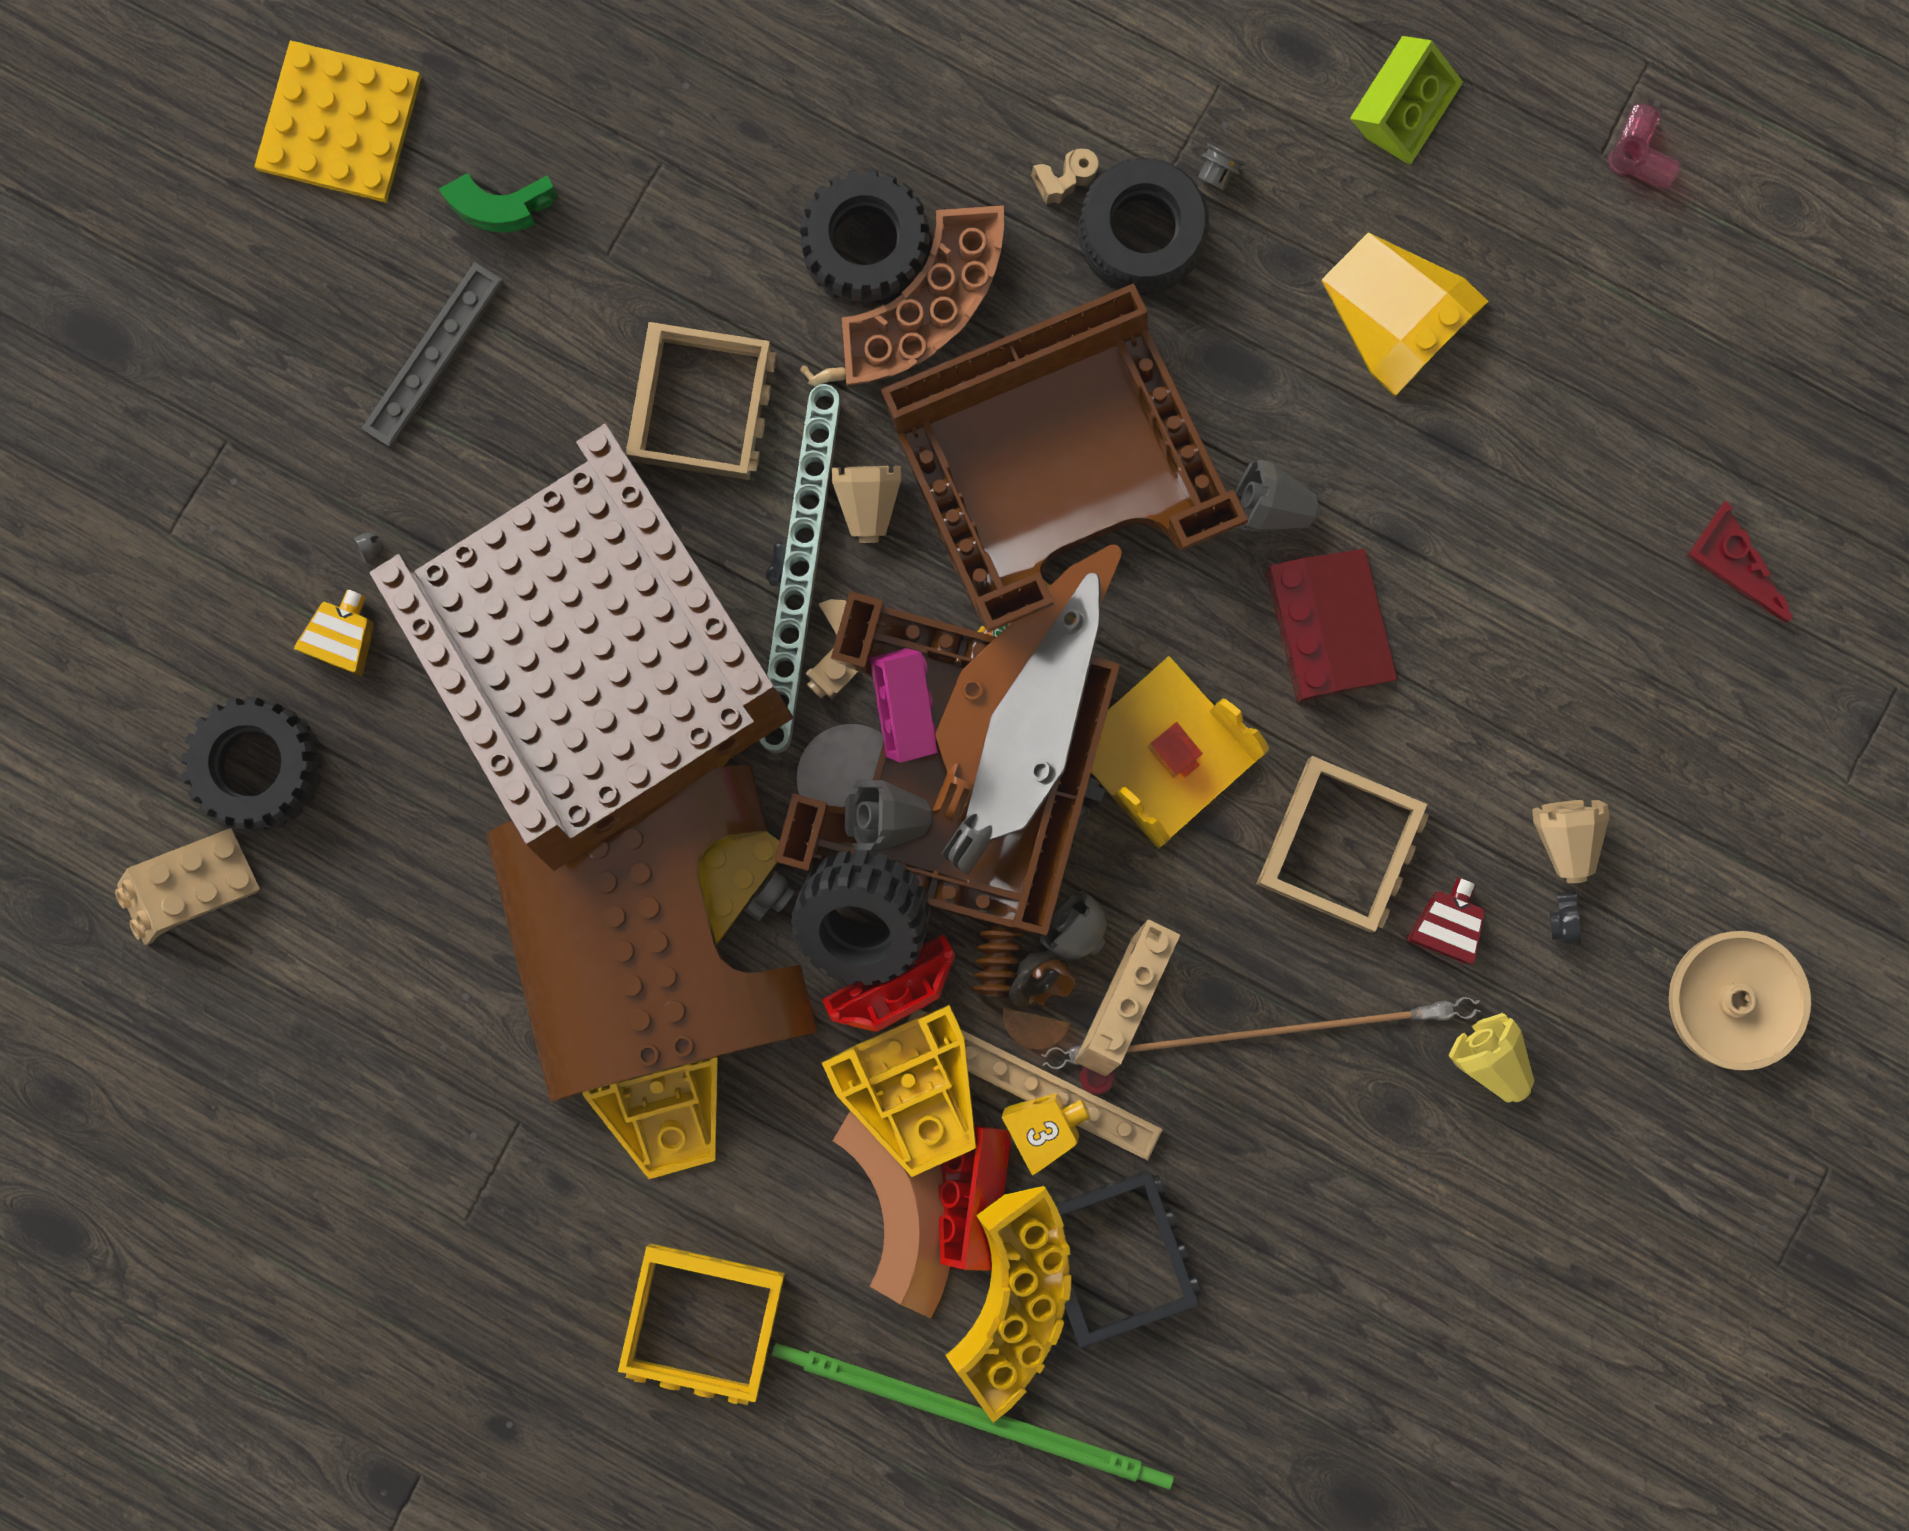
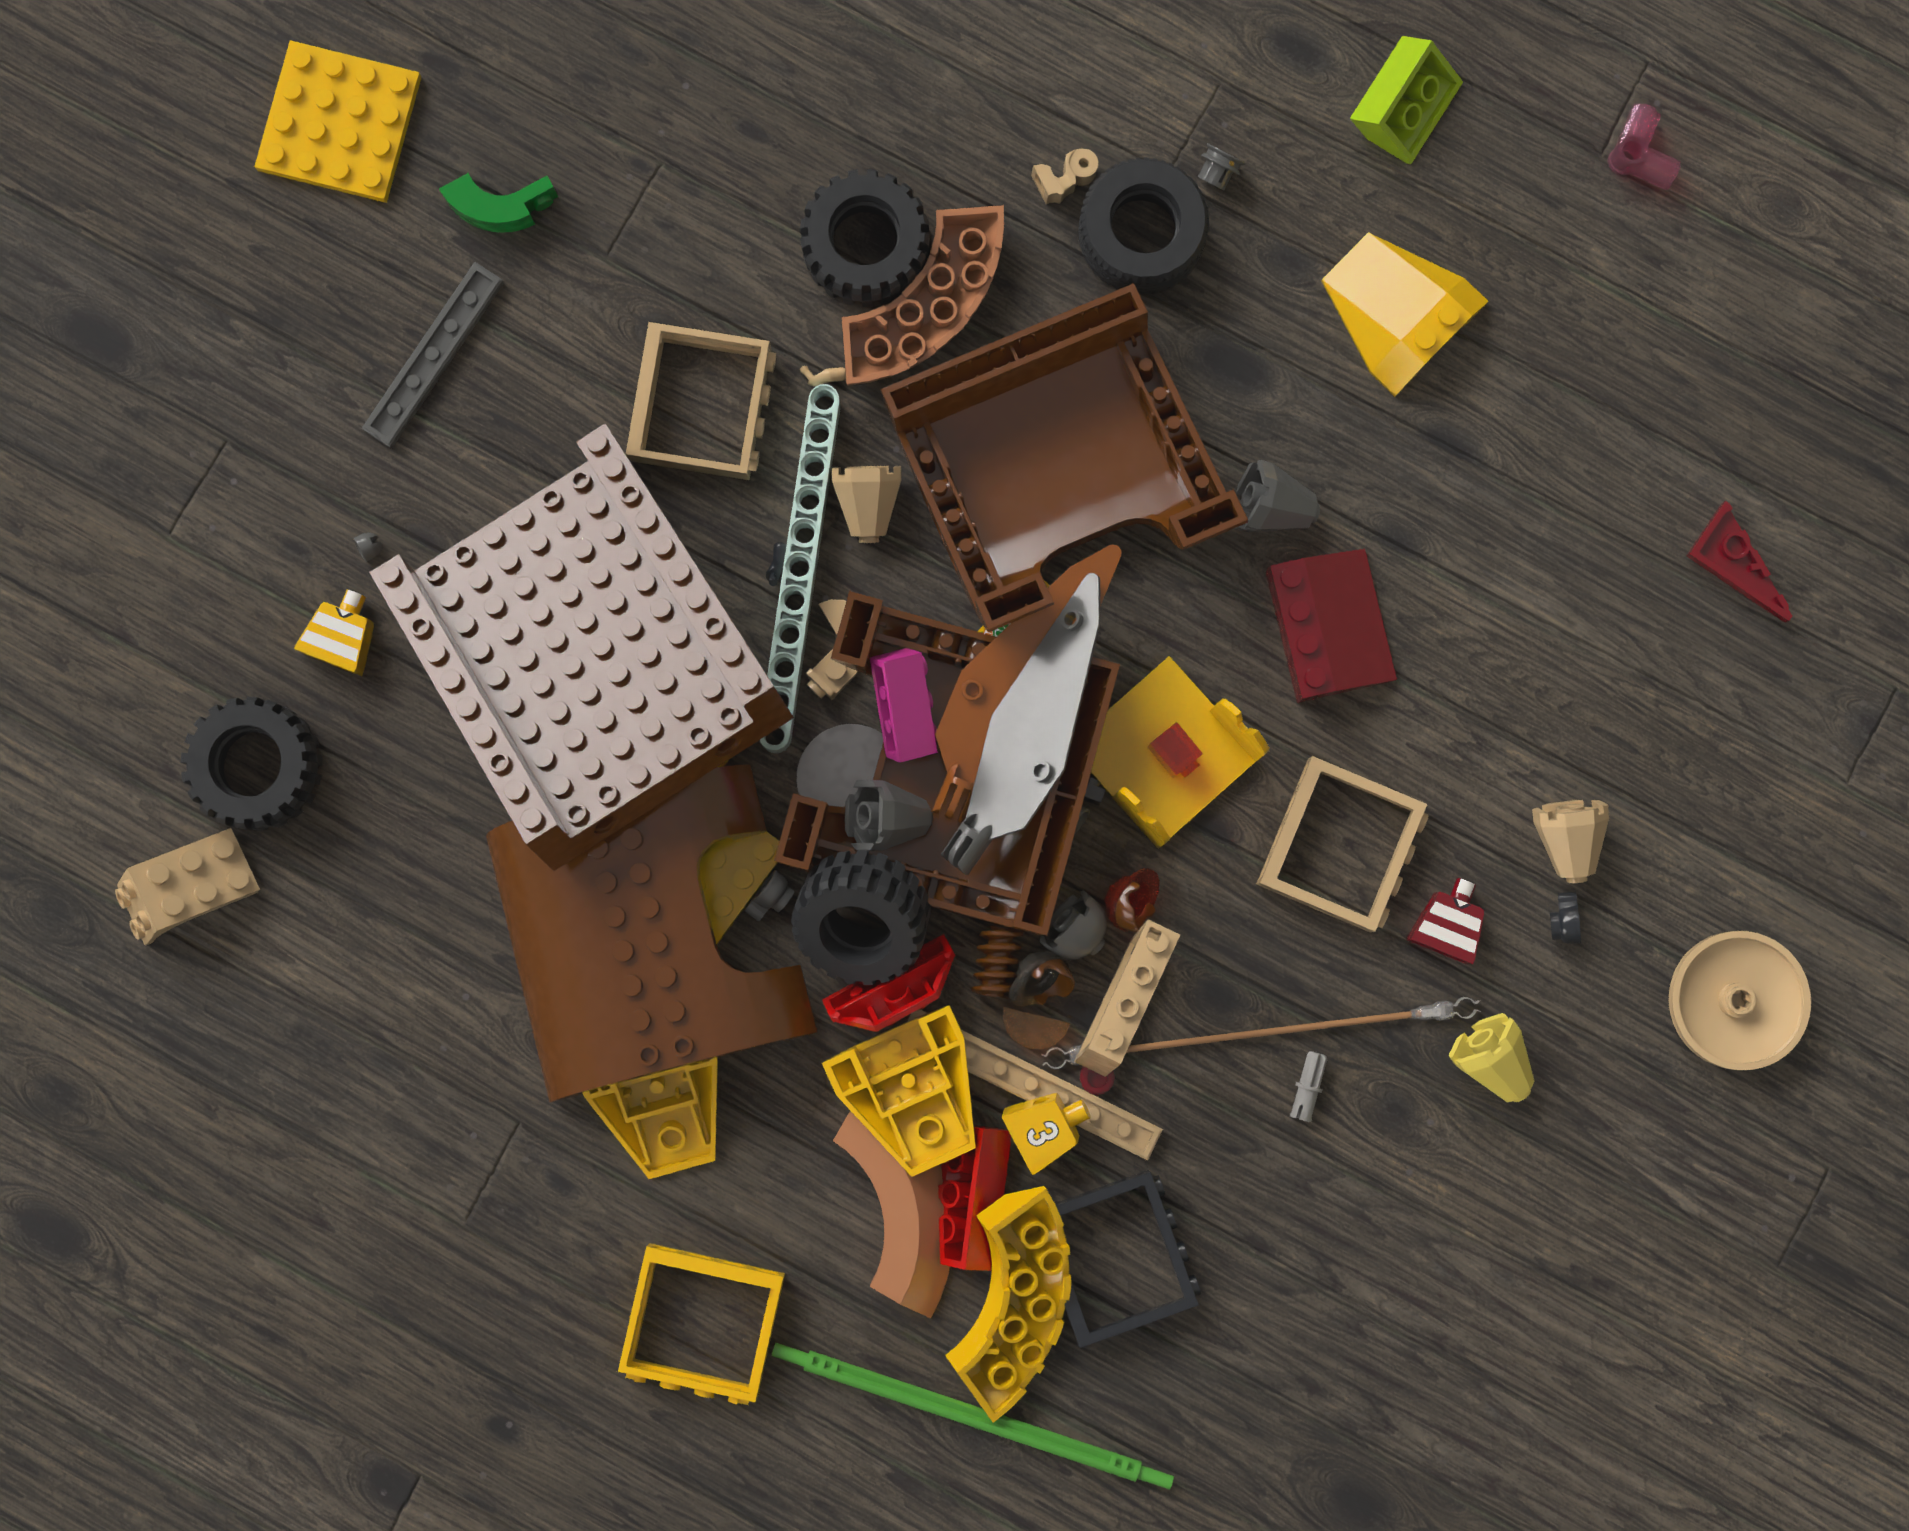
(1132, 899): none -> clear red piece
(1309, 1086): none -> light grey axle

